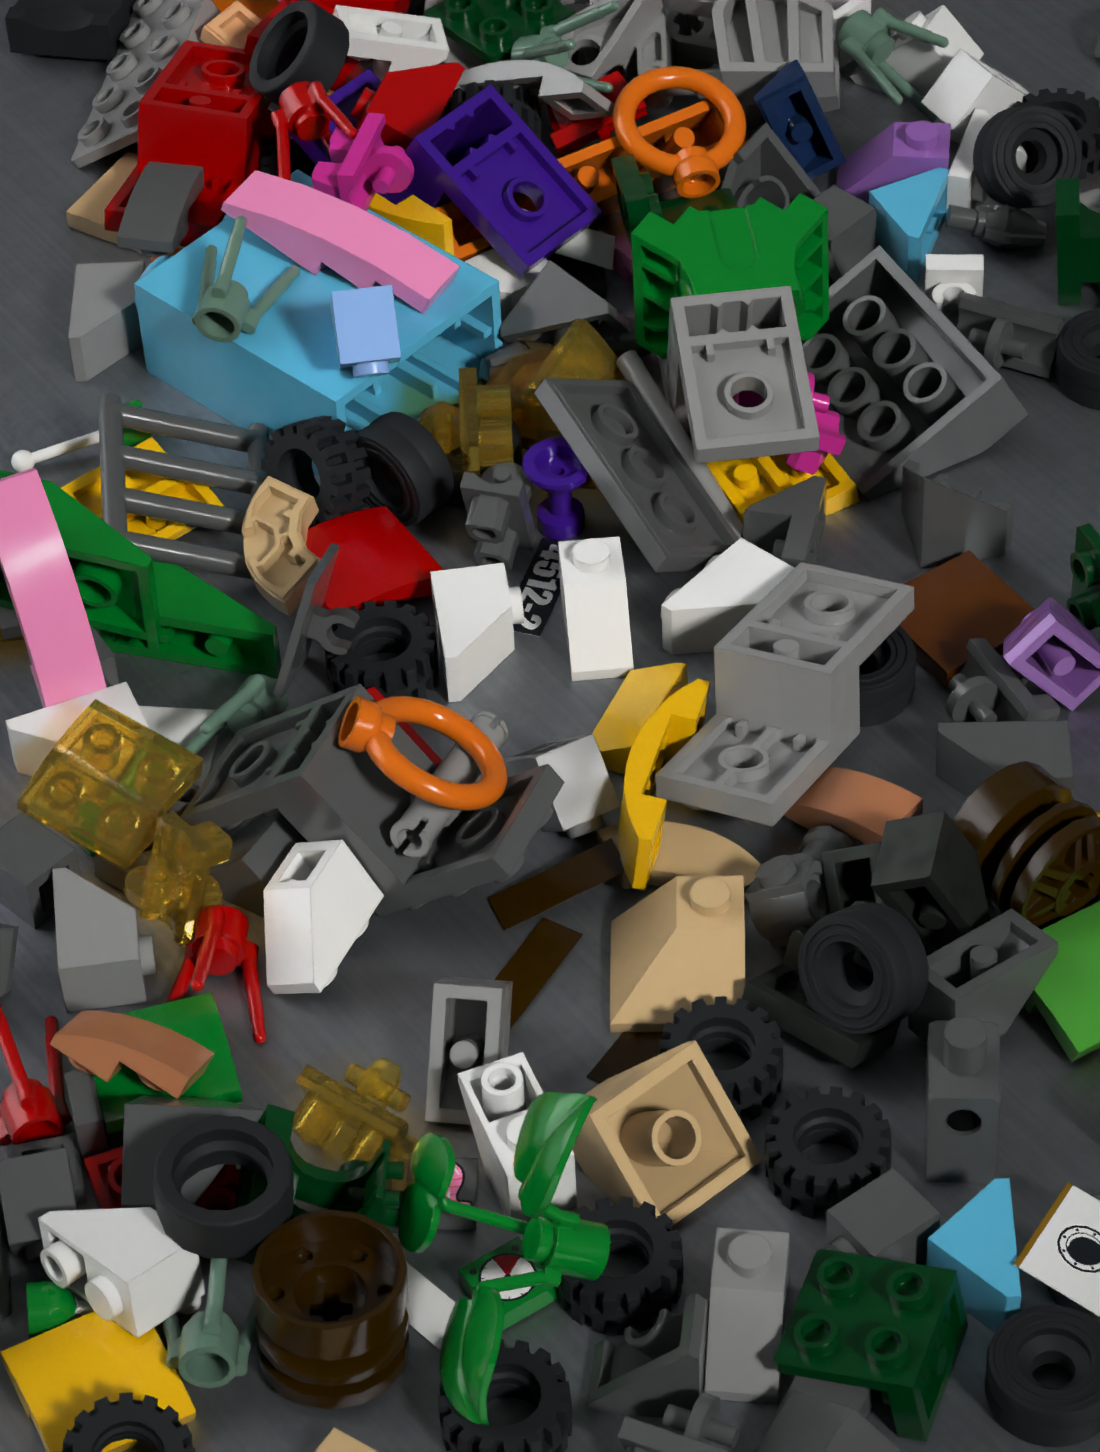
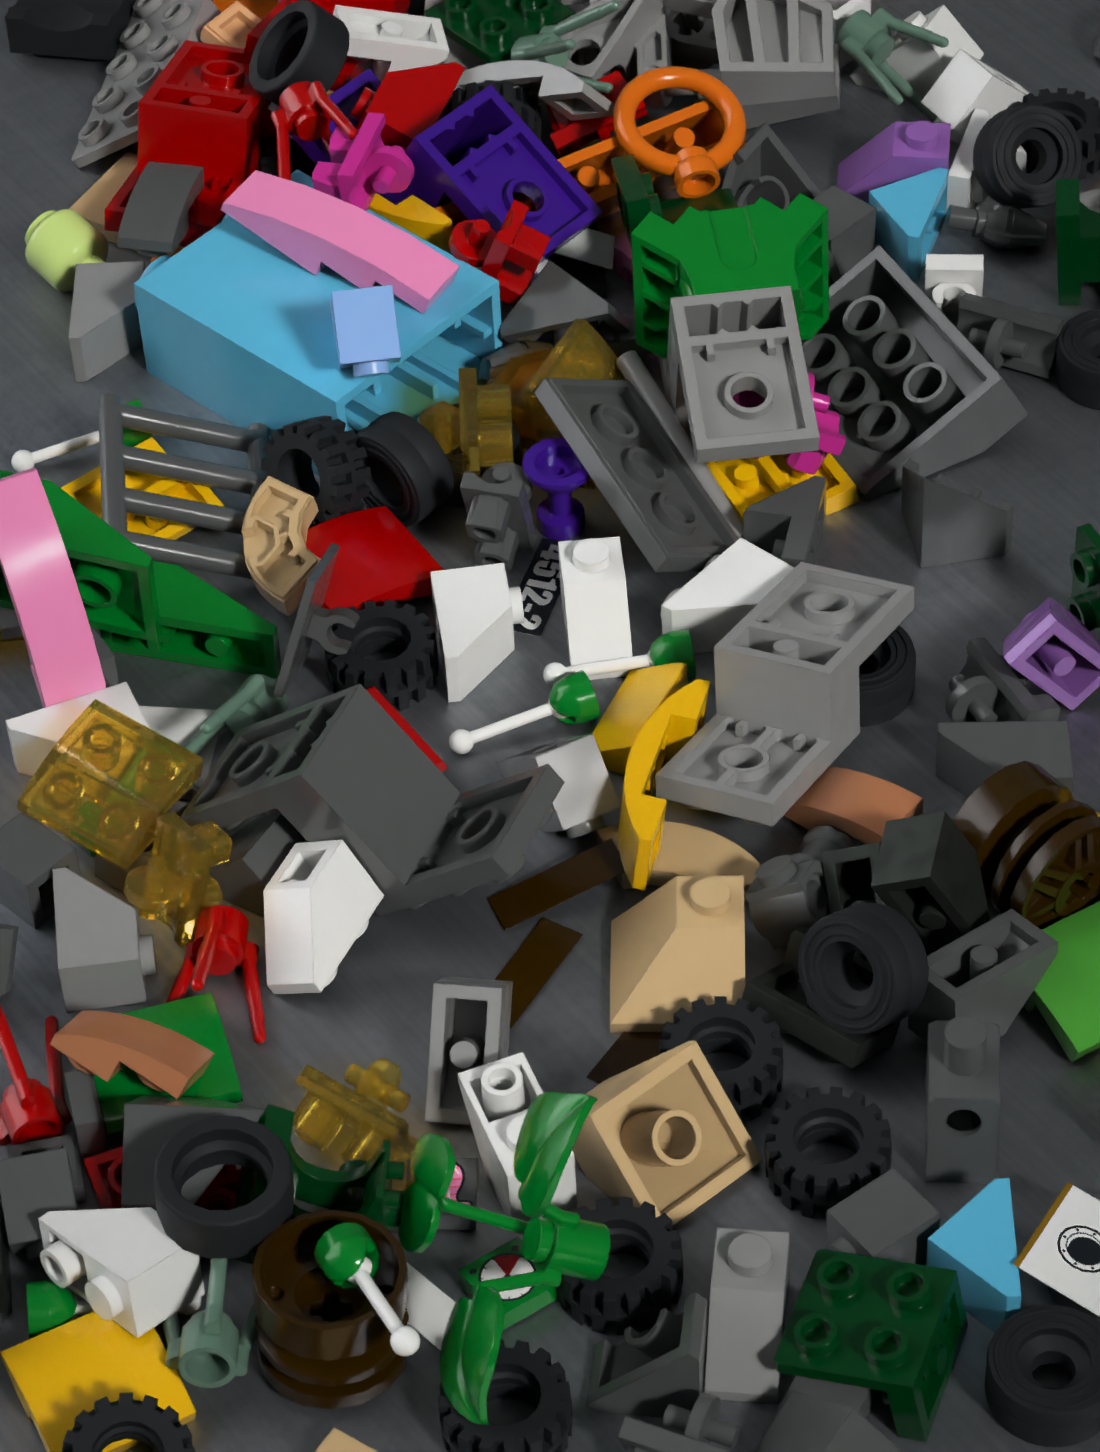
(61, 241): none -> yellowish green head
(225, 305): sand green plant -> none
(350, 1261): none -> hinge
(371, 726): orange piece -> none
(425, 820): light grey pin -> none
(505, 255): none -> red hips
(569, 701): none -> hinge
(666, 649): none -> hinge
(799, 121): dark blue slope -> none
(956, 605): reddish brown tile -> none

